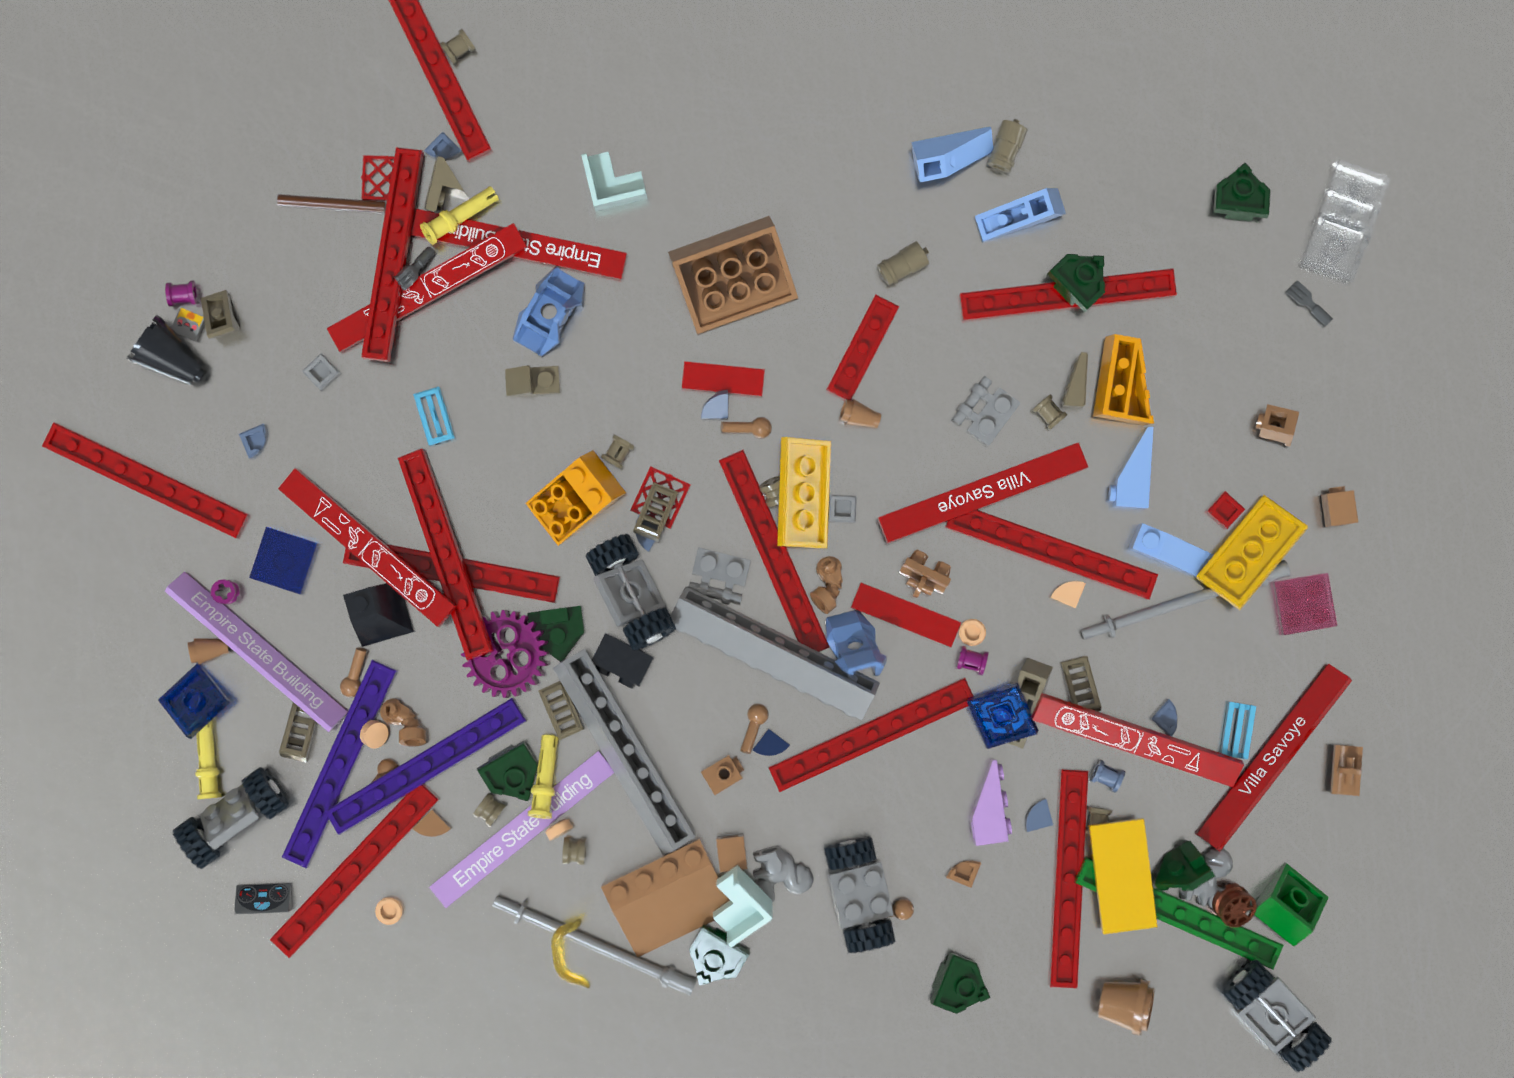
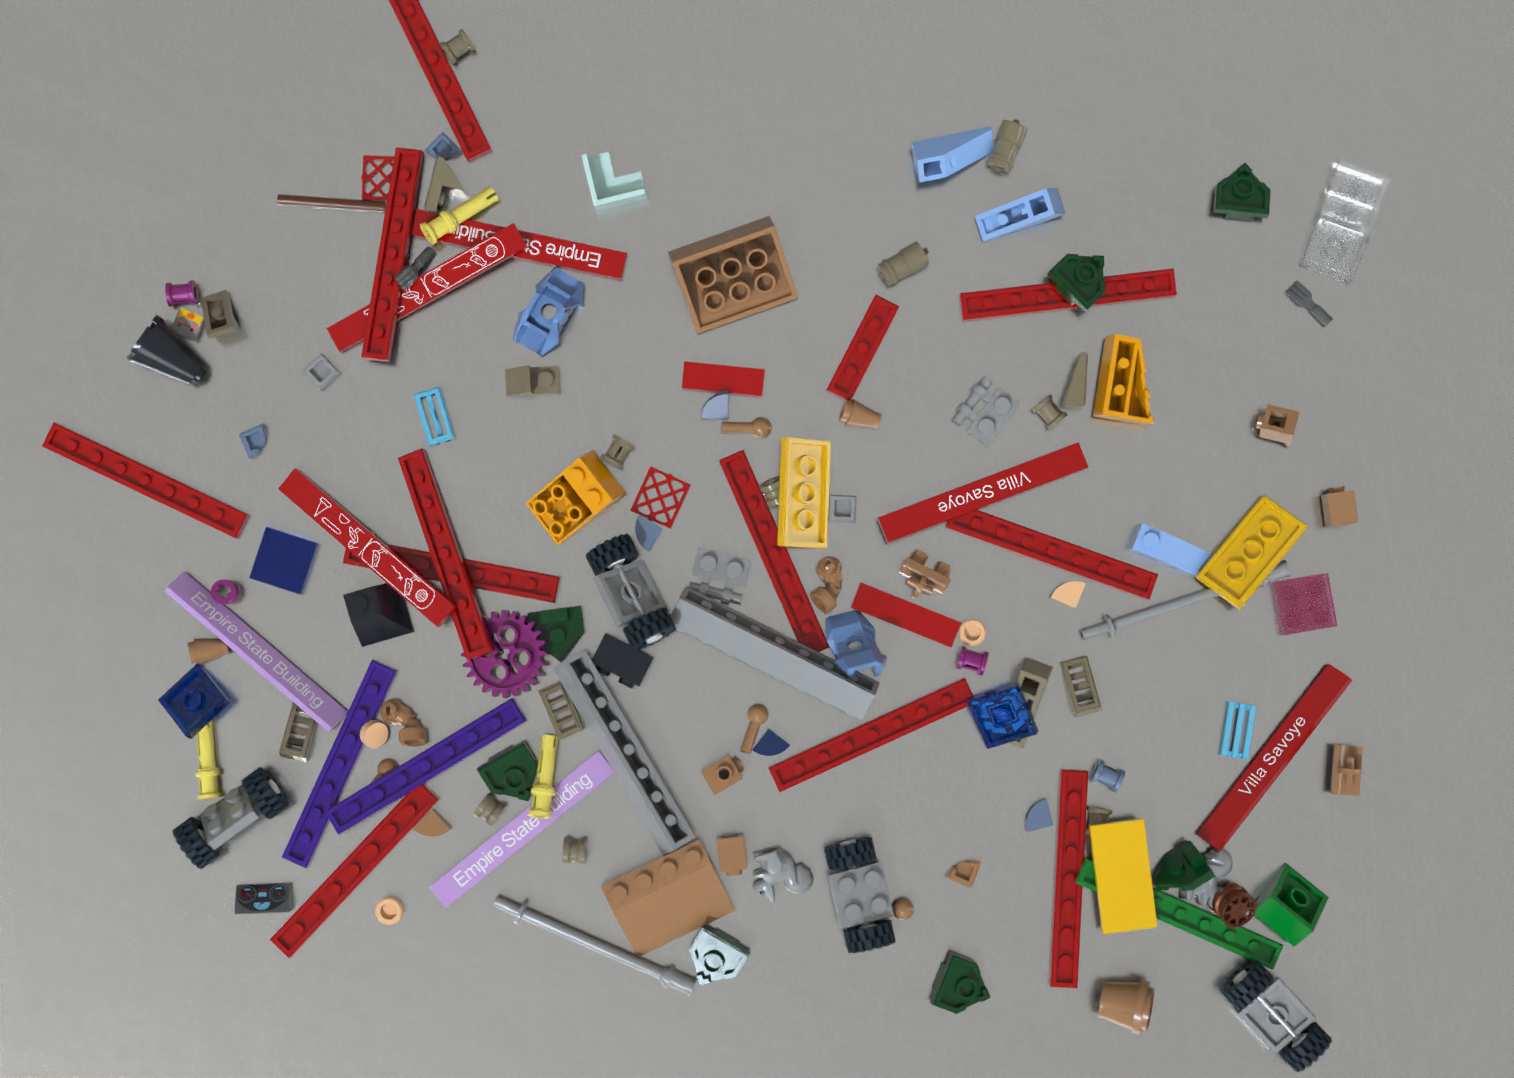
(351, 684): medium nougat bar -> none
(557, 954): clear yellow animal -> none
(559, 829): light nougat tile -> none
(645, 530): dark tan slope -> none
(747, 908): light aqua panel -> none
(988, 813): lavender slope -> none
(1132, 482): light blue slope -> none
(1137, 740): tile -> none
(1166, 717): sand blue tile -> none
(1225, 510): red tile -> none

